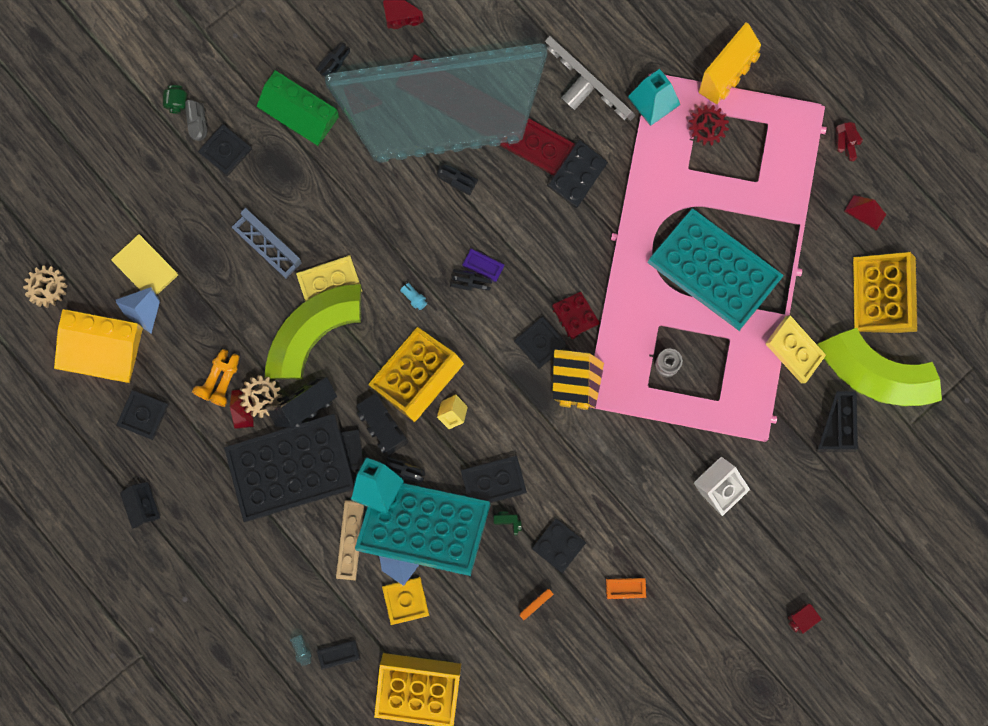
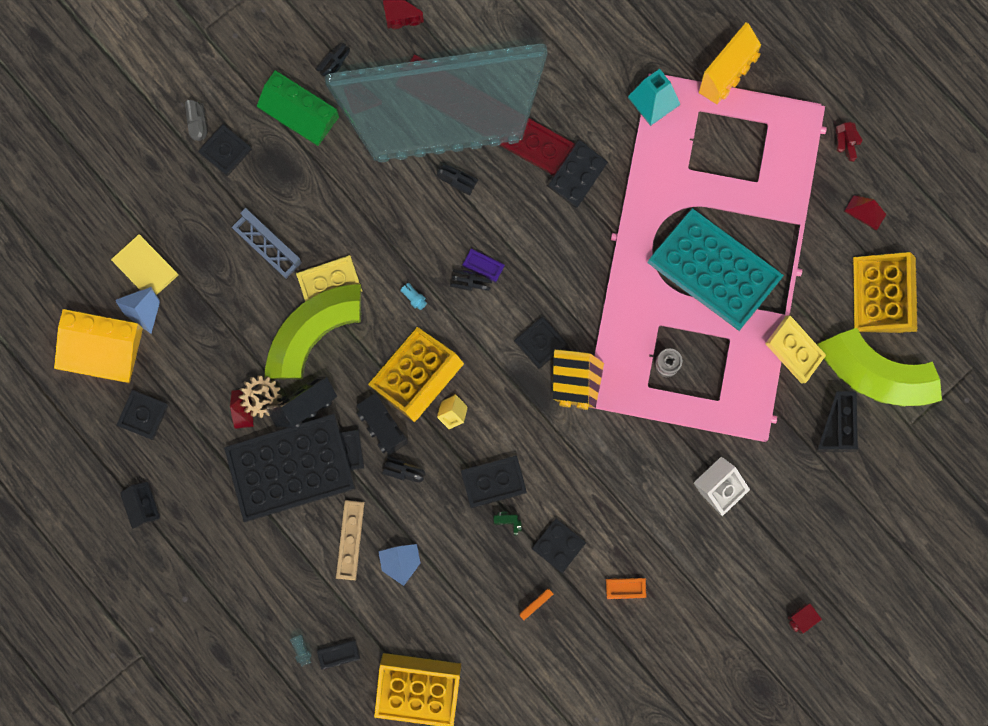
(38, 289): tan gear -> none
(174, 99): dark green head -> none
(219, 365): light orange piece -> none
(376, 486): teal slope -> none
(405, 601): yellow tile -> none
(426, 529): teal plate -> none
(575, 315): dark red hinge -> none
(585, 83): light grey plate -> none
(709, 134): dark red gear -> none

